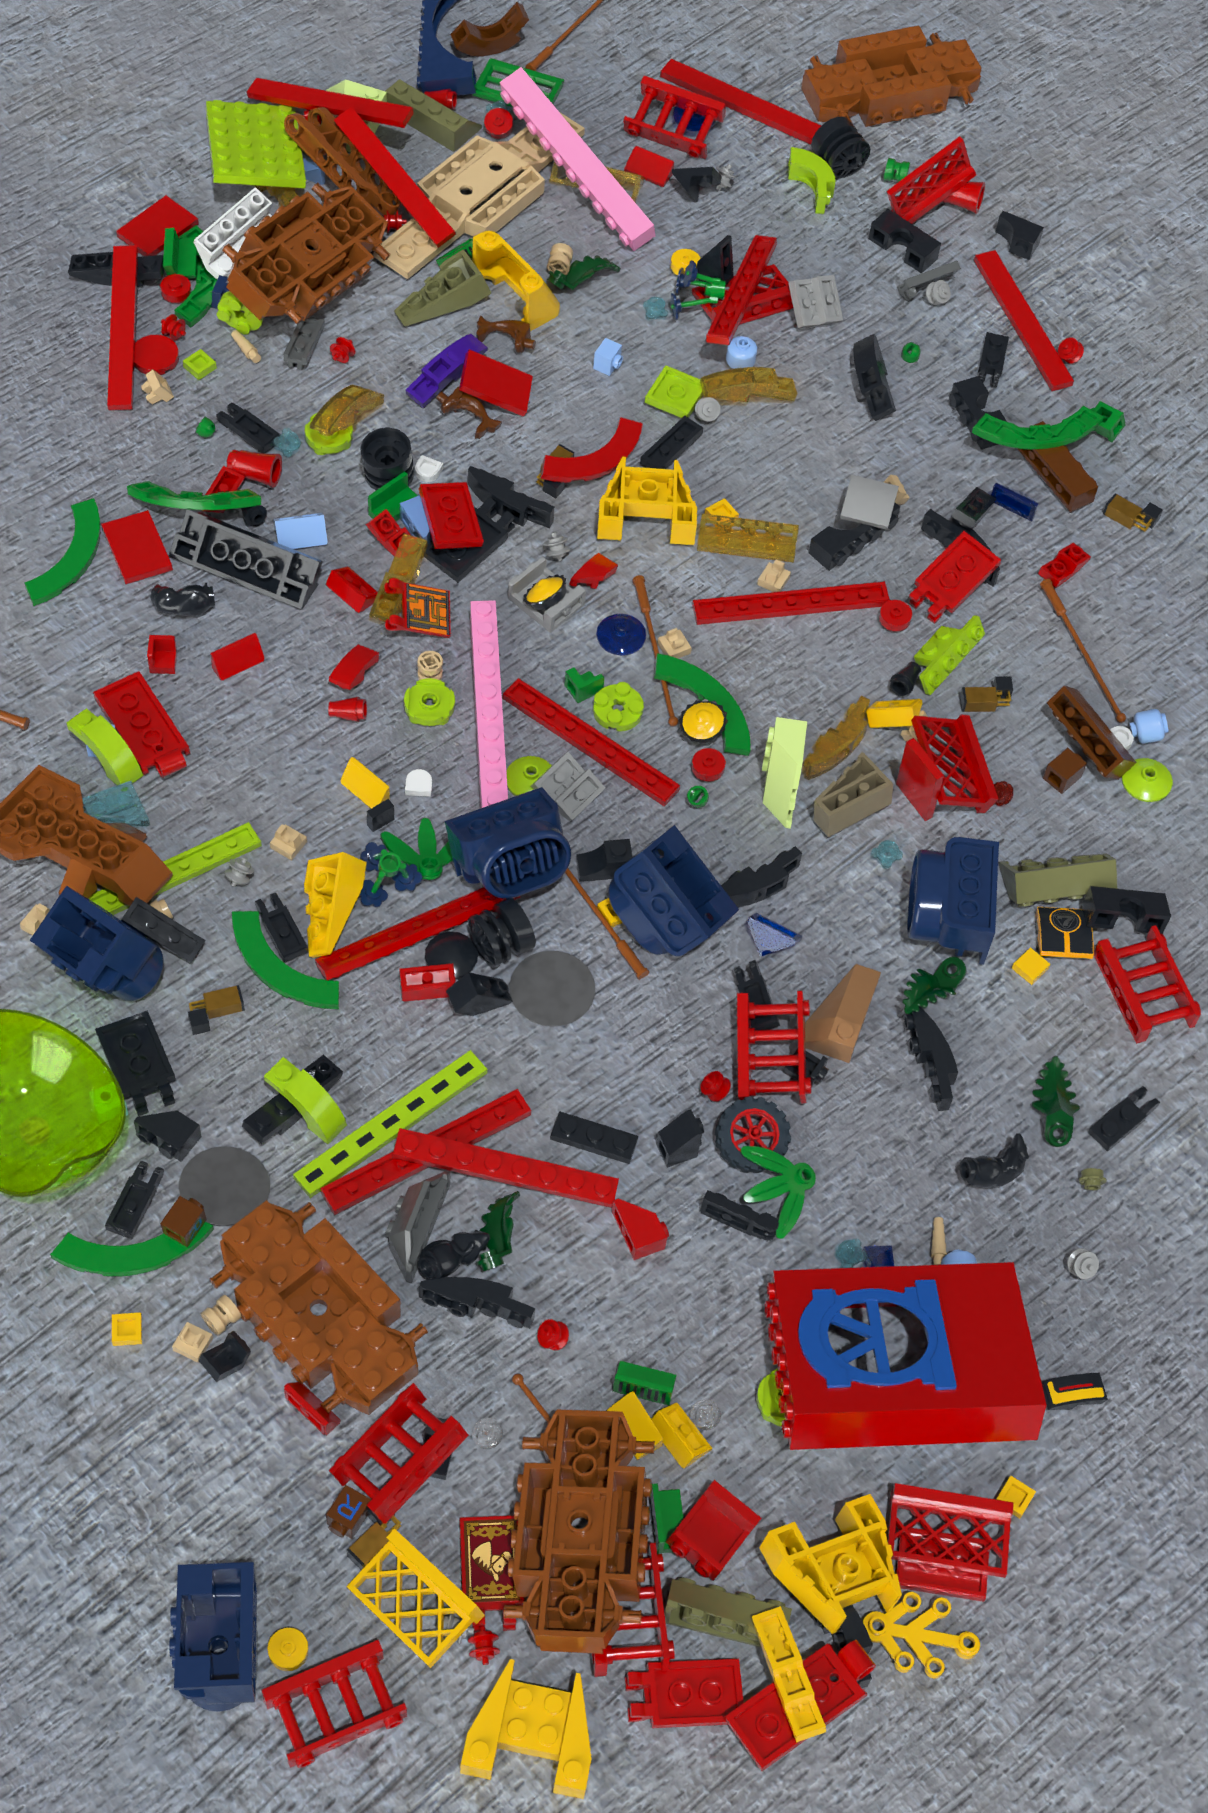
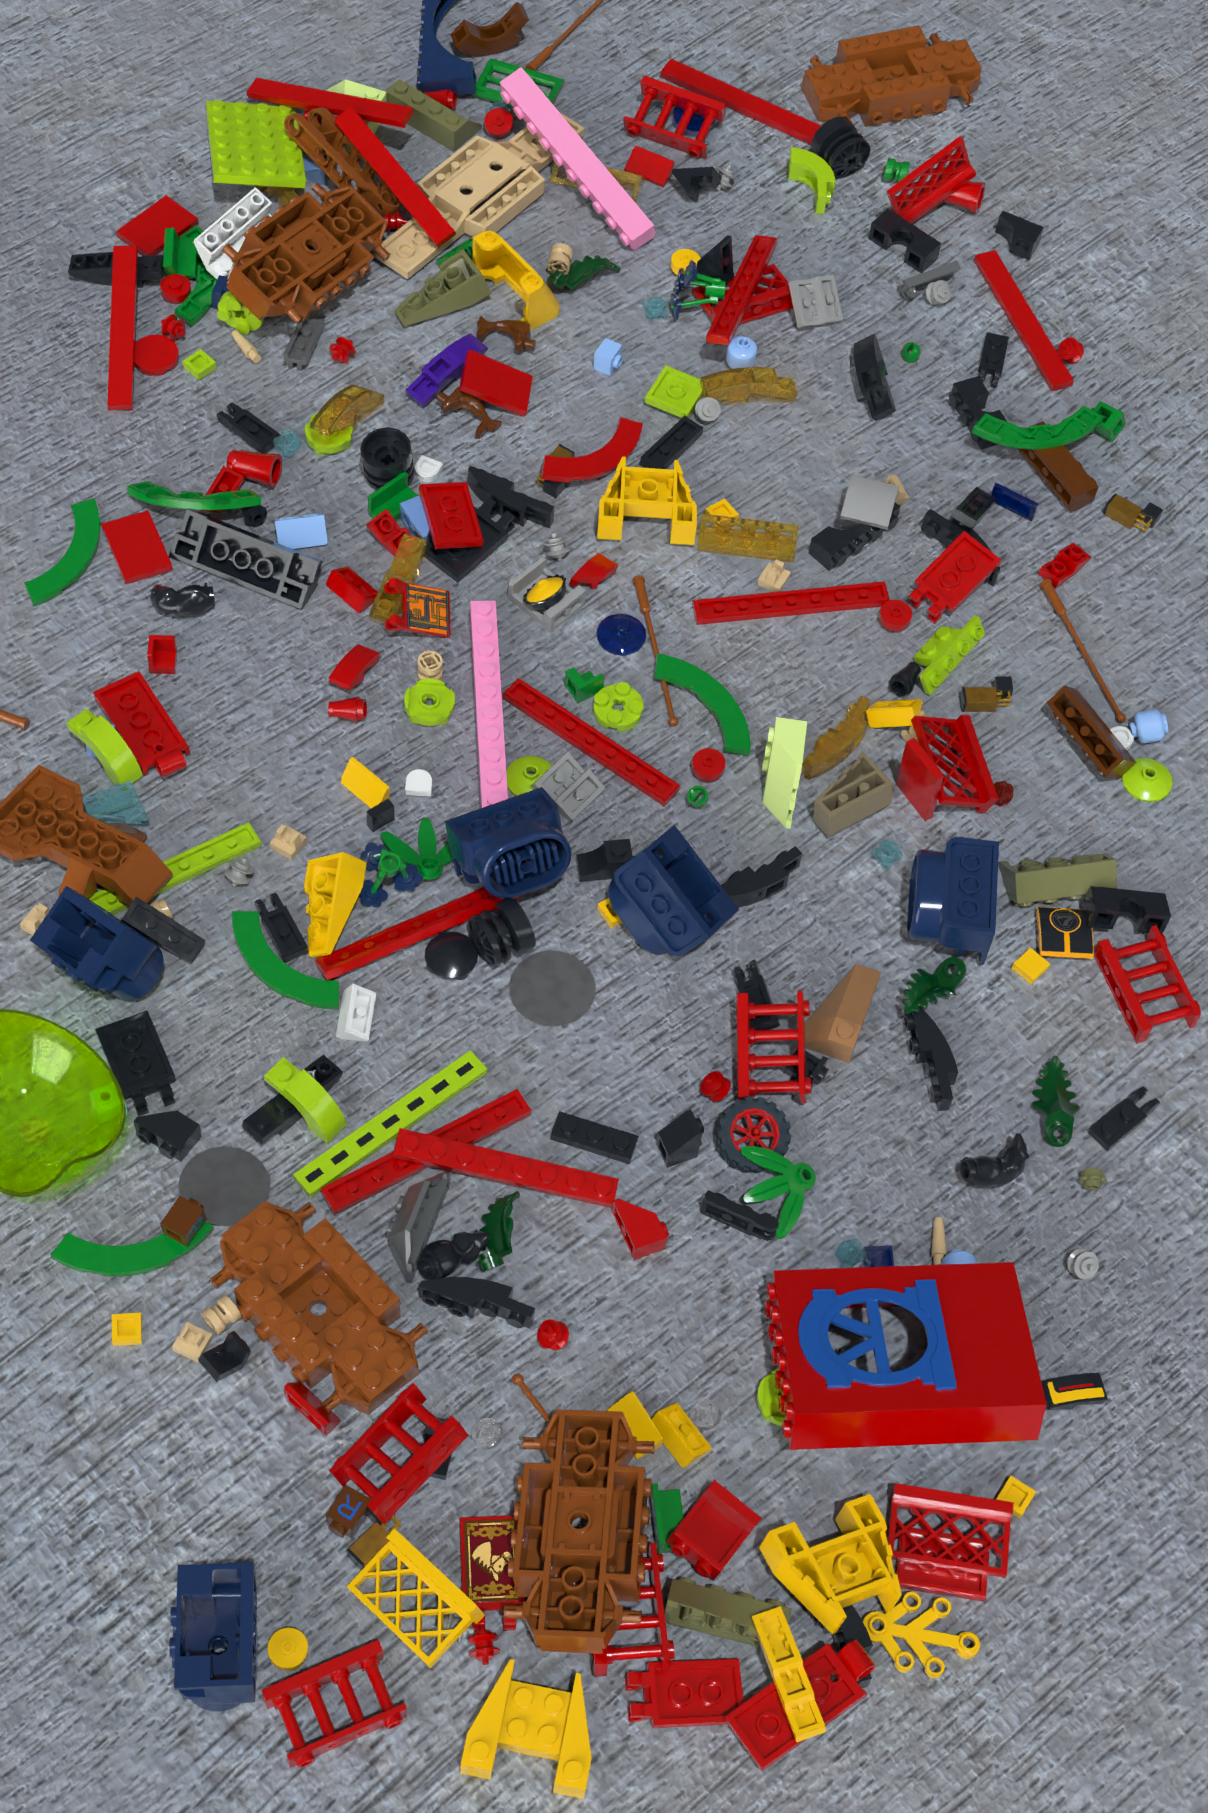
(133, 1201): black hinge -> none
(157, 387): tan tile -> none
(205, 428): green hinge -> none
(216, 1004): piece -> none
(237, 657): red slope -> none
(356, 1013): none -> white slope
(426, 982): red slope -> none
(478, 994): black slope -> none
(622, 946): dark orange piece -> none
(645, 1382): green panel -> none
(674, 644): tan tile -> none
(703, 721): yellow piece -> none
(770, 935): clear blue slope -> none
(1064, 770): reddish brown brick -> none

